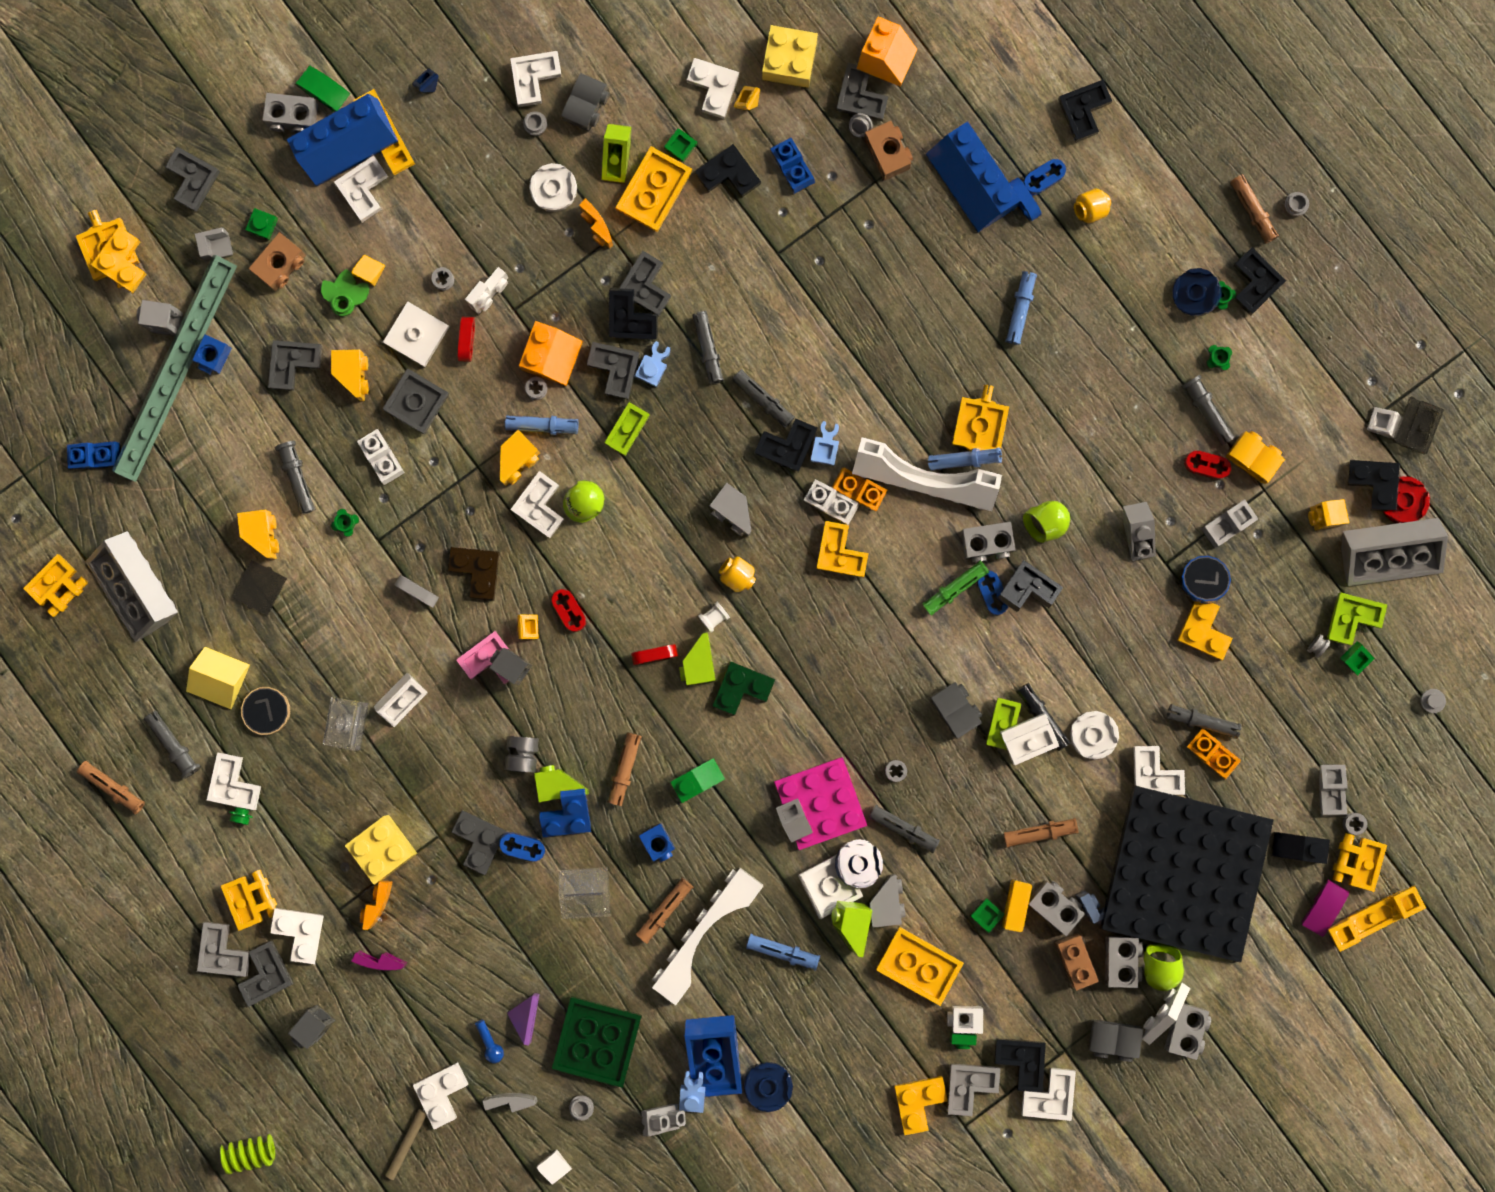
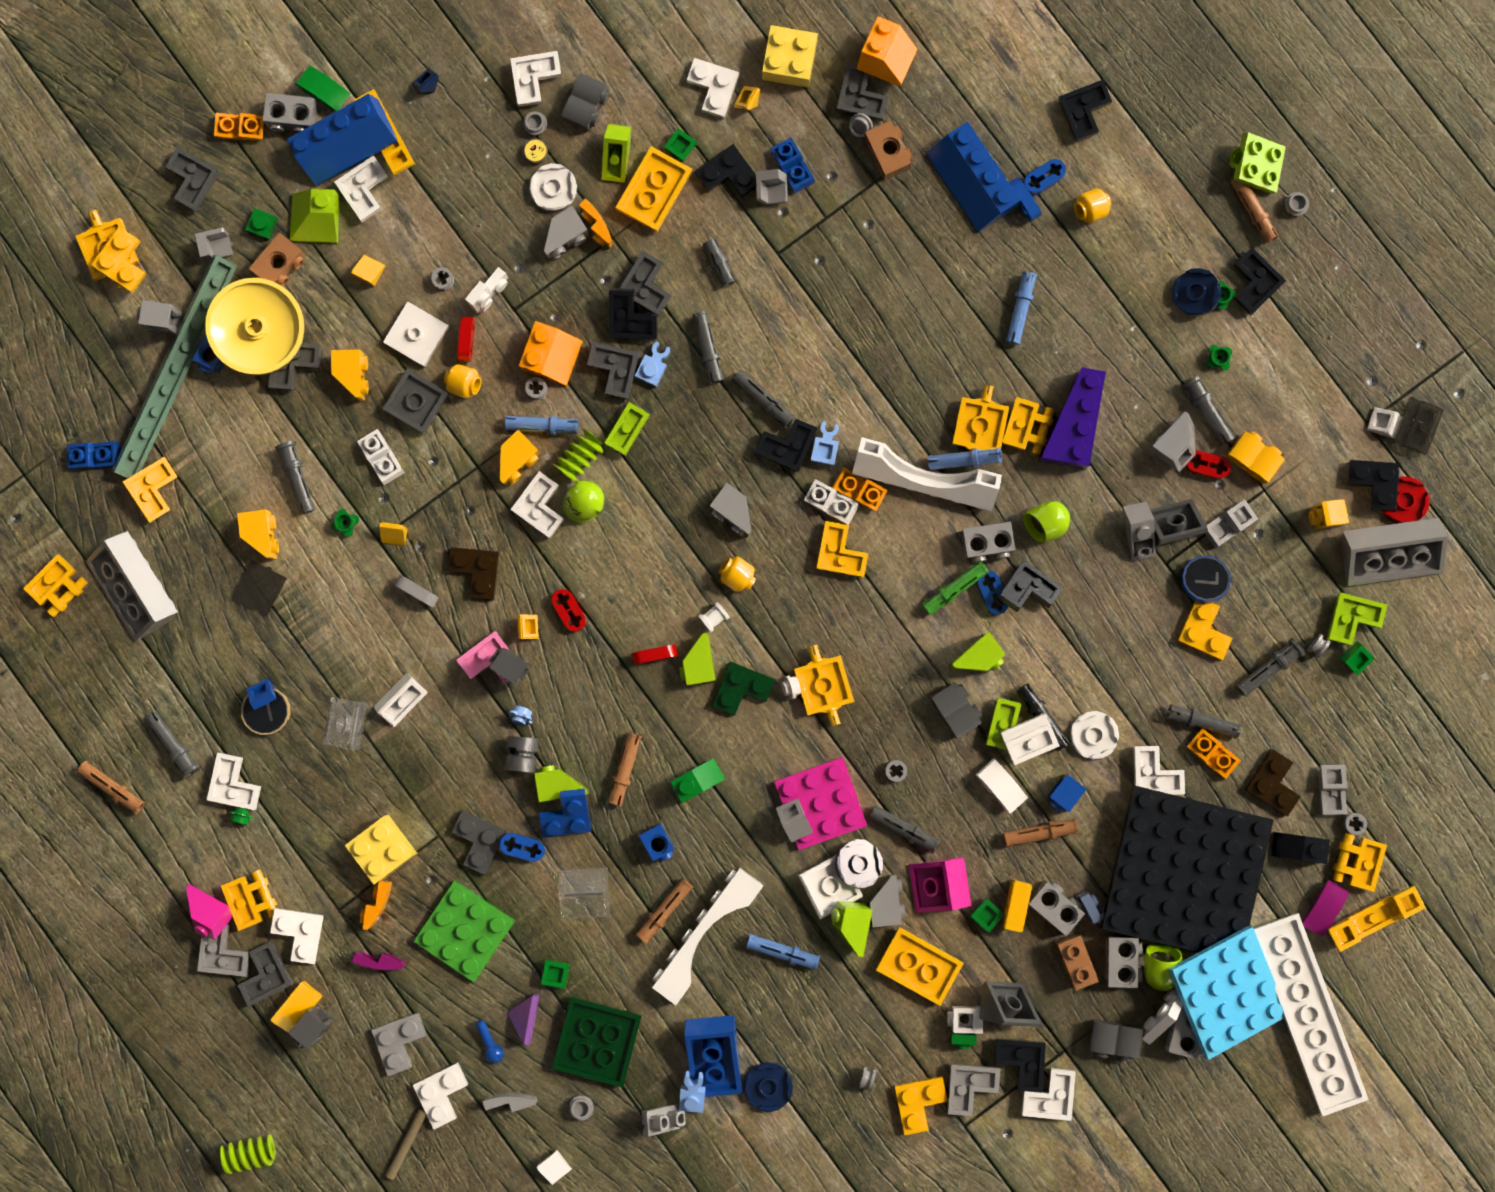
(144, 488): none -> yellow plate
(207, 913): none -> dark pink slope
(216, 677): light yellow slope -> none
(239, 127): none -> light orange slope
(255, 326): none -> light yellow dish
(261, 694): none -> blue plate
(296, 1005): none -> yellow slope
(315, 216): none -> lime slope
(346, 290): bright green plate -> none
(391, 1040): none -> light grey plate
(393, 533): none -> yellow slope
(462, 381): none -> yellow head
(464, 931): none -> bright green plate
(520, 715): none -> light blue plate
(535, 151): none -> light yellow tile
(555, 973): none -> green plate
(564, 231): none -> light grey slope
(580, 455): none -> lime piece
(719, 262): none -> dark grey pin
(771, 187): none -> light grey panel
(791, 687): none -> white plate
(824, 685): none -> yellow plate
(867, 1079): none -> light grey bush
(940, 885): none -> dark pink slope
(980, 656): none -> lime slope
(1001, 785): none -> white slope
(1007, 1005): none -> dark grey slope
(1020, 425): none -> yellow plate
(1066, 794): none -> blue brick
(1075, 427): none -> dark purple wedge
(1177, 522): none -> dark grey slope
(1178, 443): none -> light grey slope
(1227, 992): none -> medium azure plate
(1258, 162): none -> lime plate
(1267, 783): none -> dark brown plate
(1279, 660): none -> dark grey pin
(1310, 1015): none -> white plate
(1433, 701): light grey plate -> none

